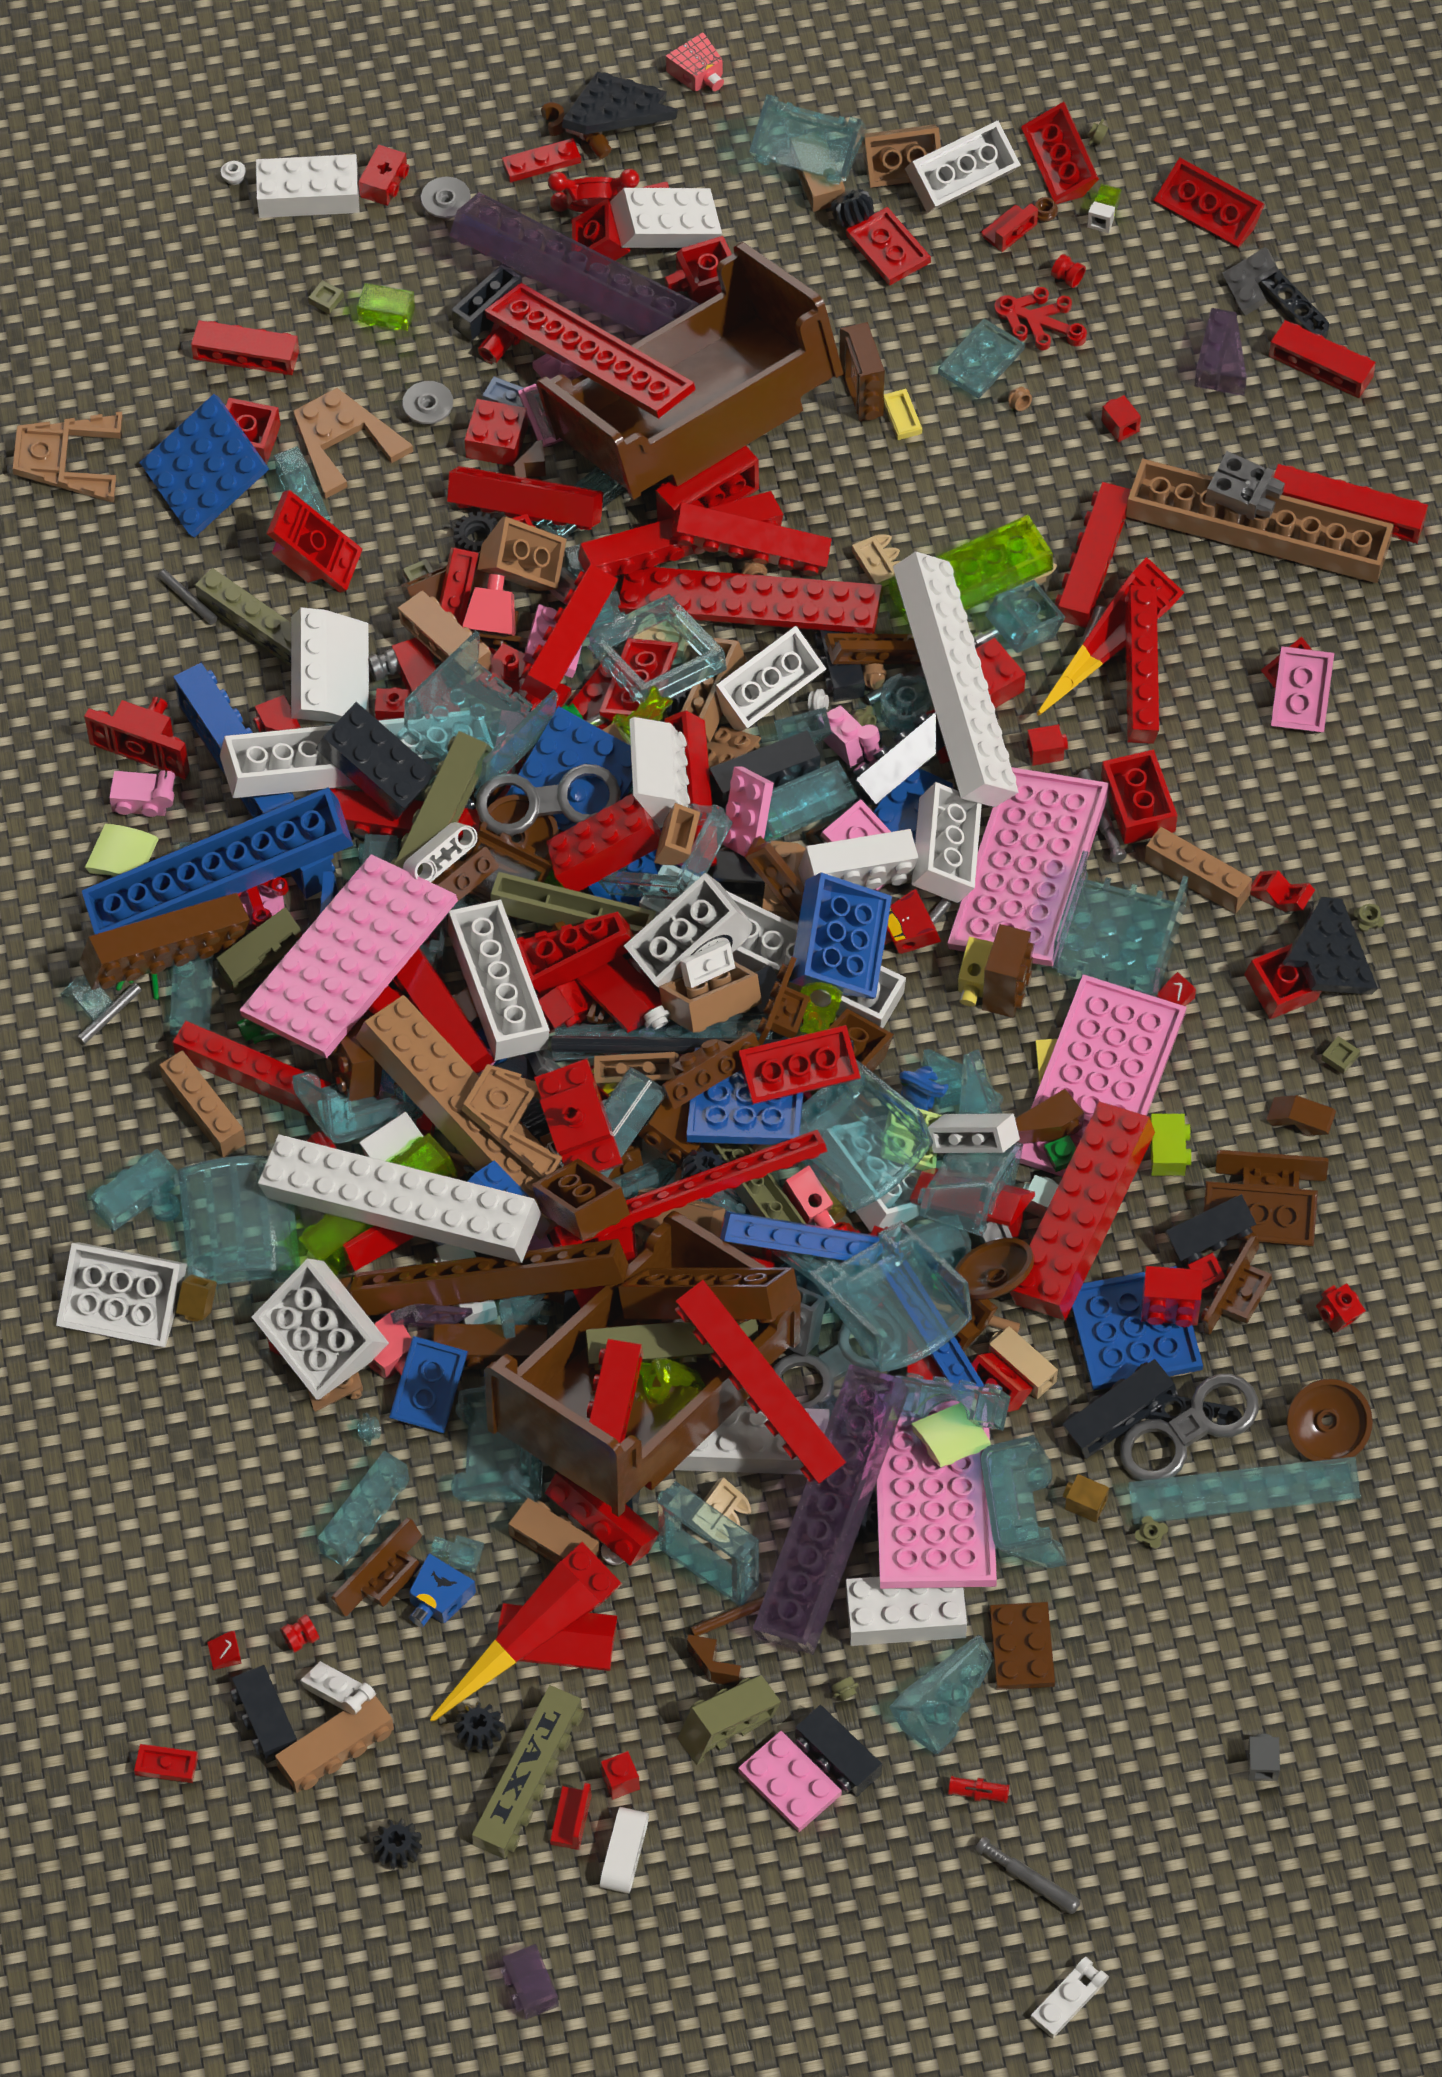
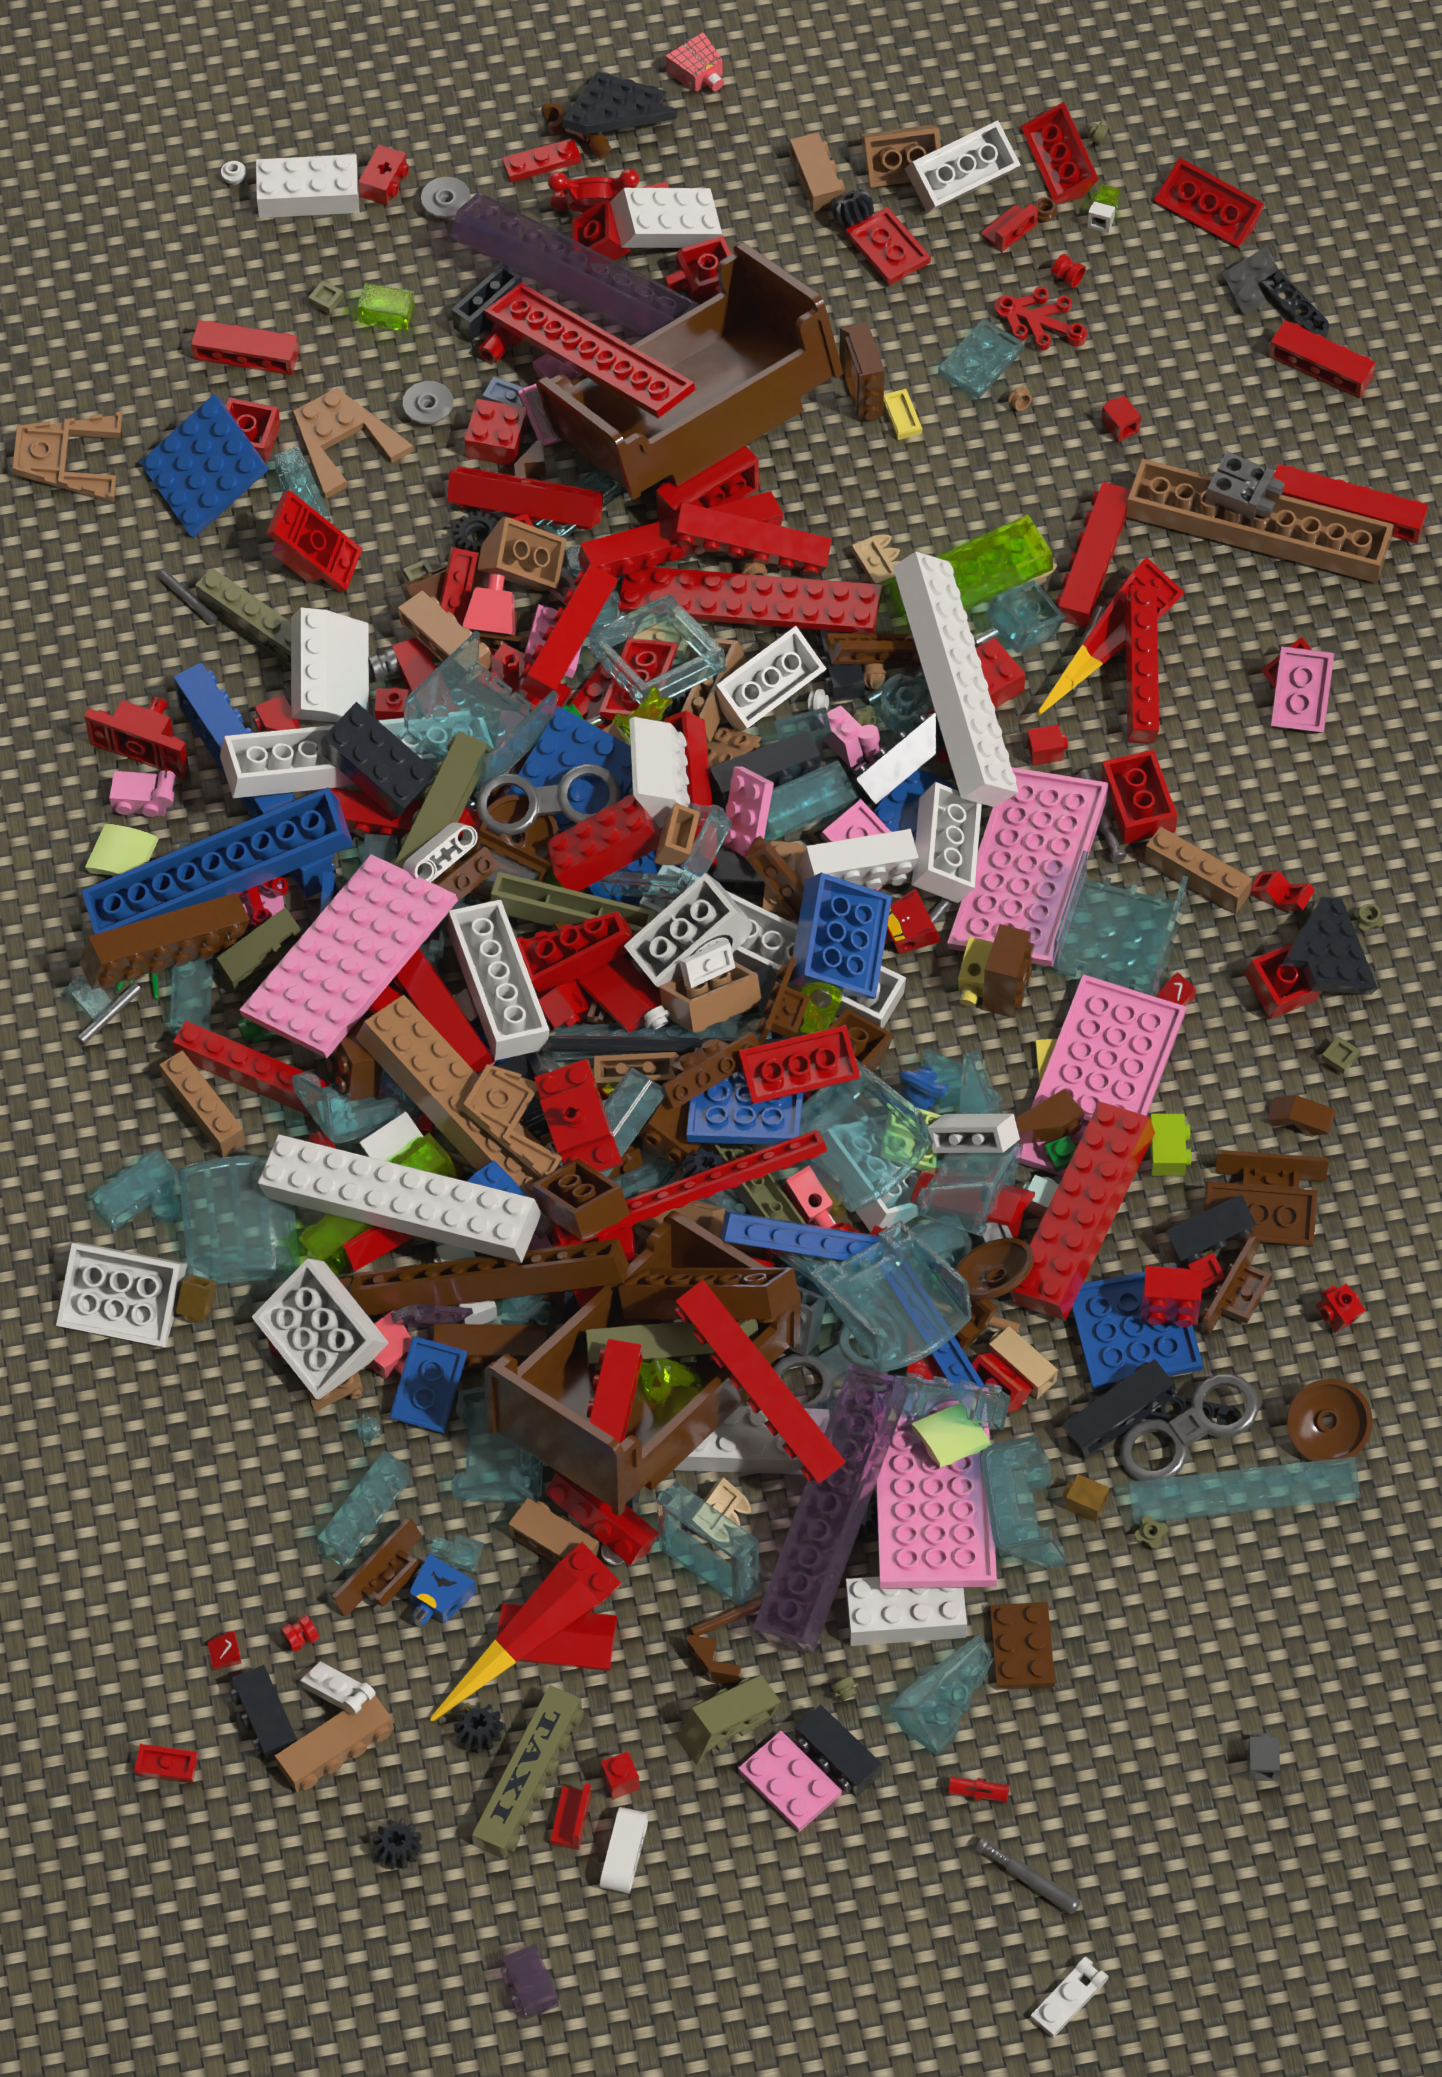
(507, 1318): clear light blue tile -> none
(806, 140): clear light blue windscreen -> none
(1221, 355): clear purple wedge -> none

